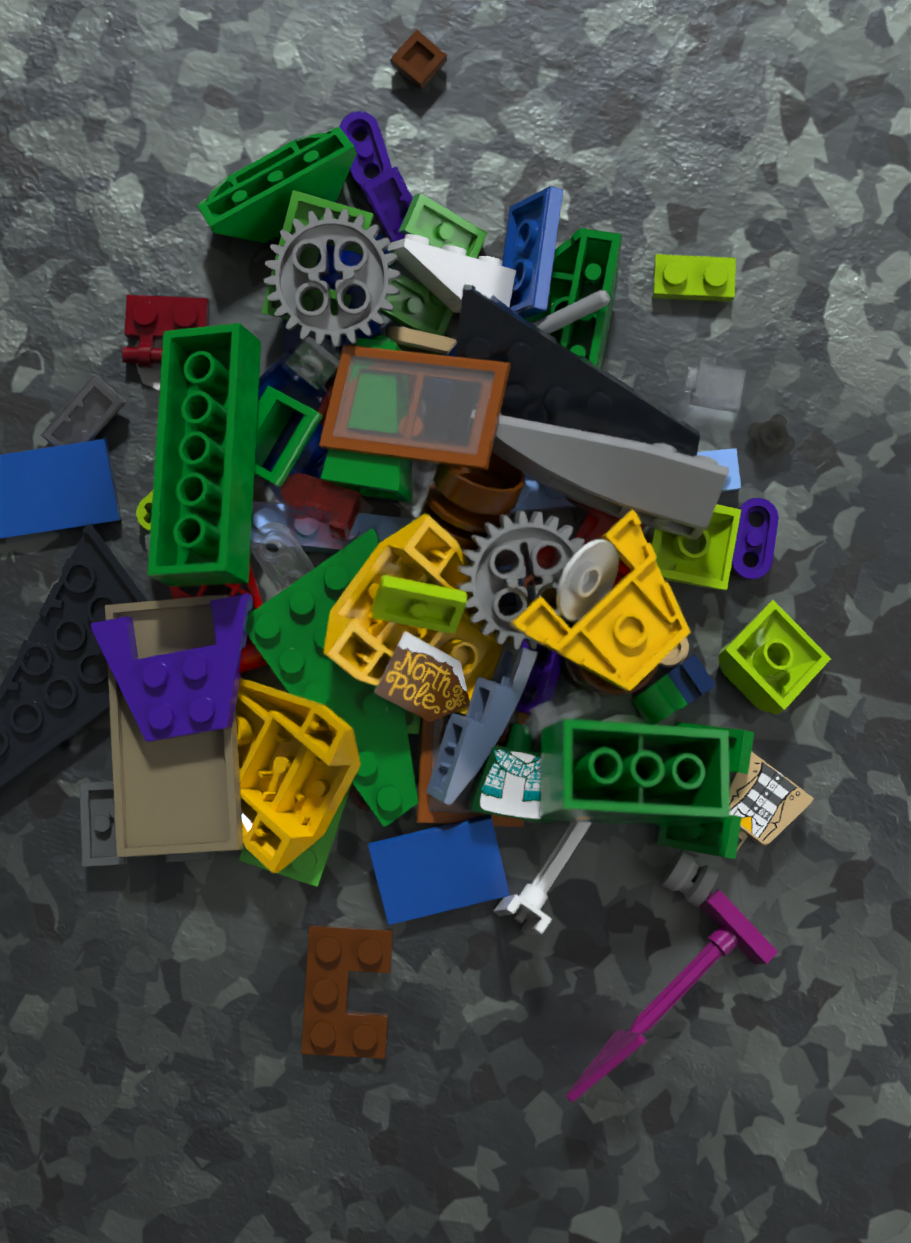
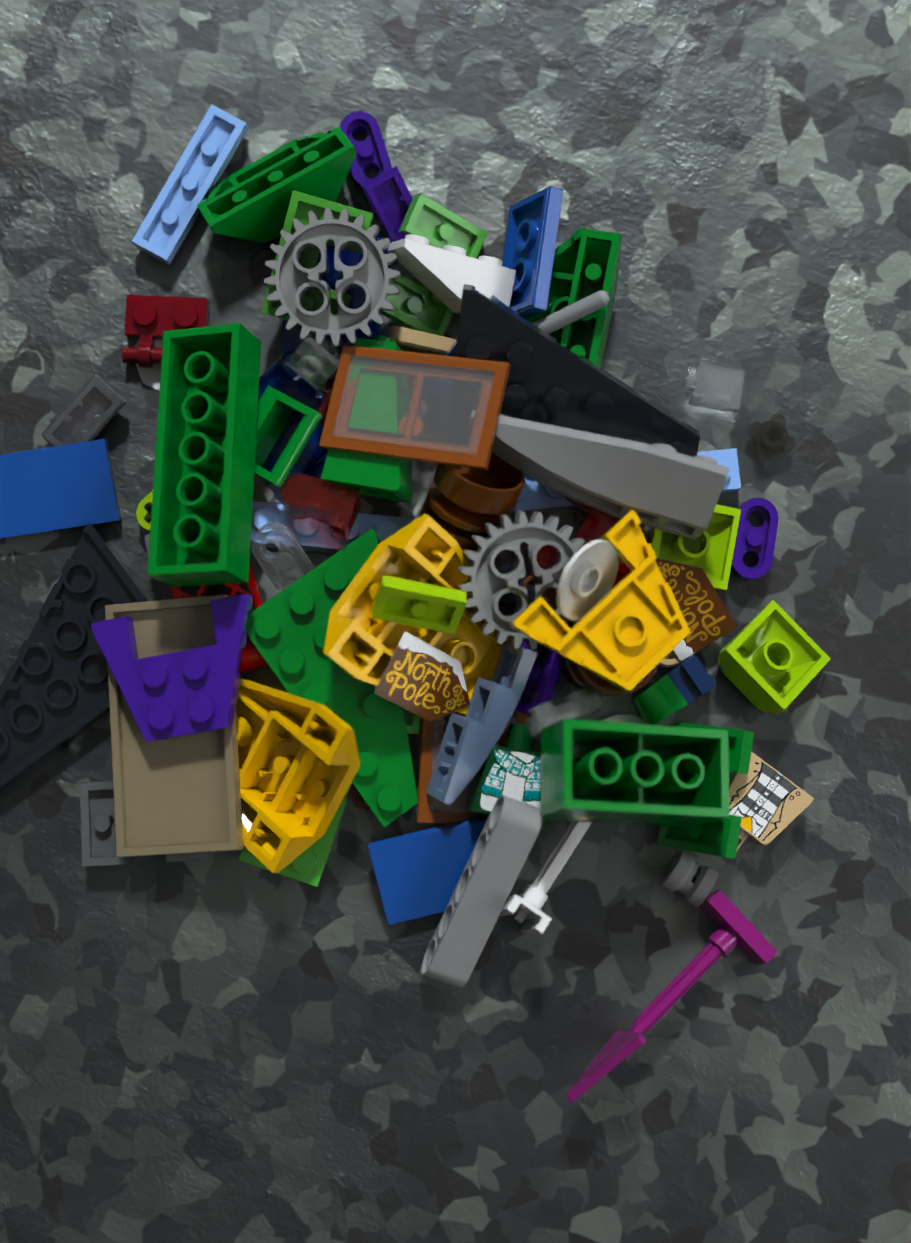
(189, 184): none -> light blue plate
(326, 1022): reddish brown plate -> none
(418, 59): reddish brown plate -> none
(481, 891): none -> light grey beam
(694, 277): lime plate -> none
(699, 605): none -> reddish brown sticker

